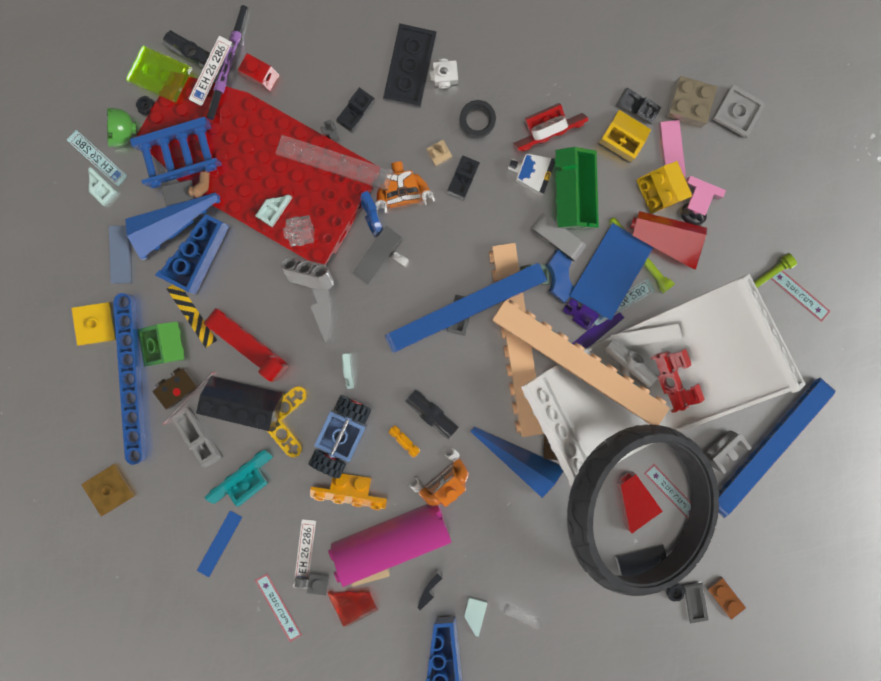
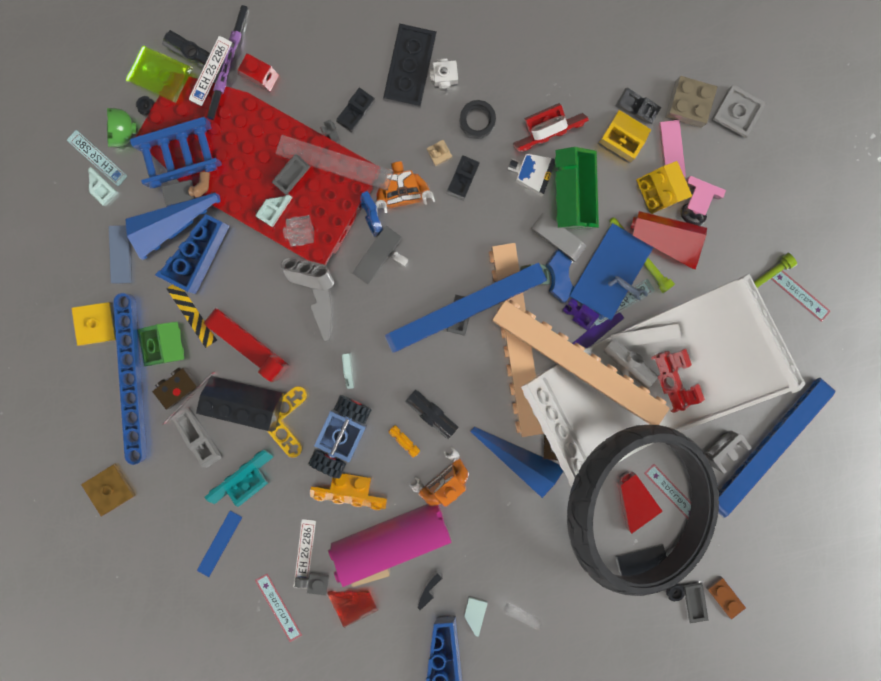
(291, 174): none -> dark grey tile
(636, 292): none -> sand blue piece

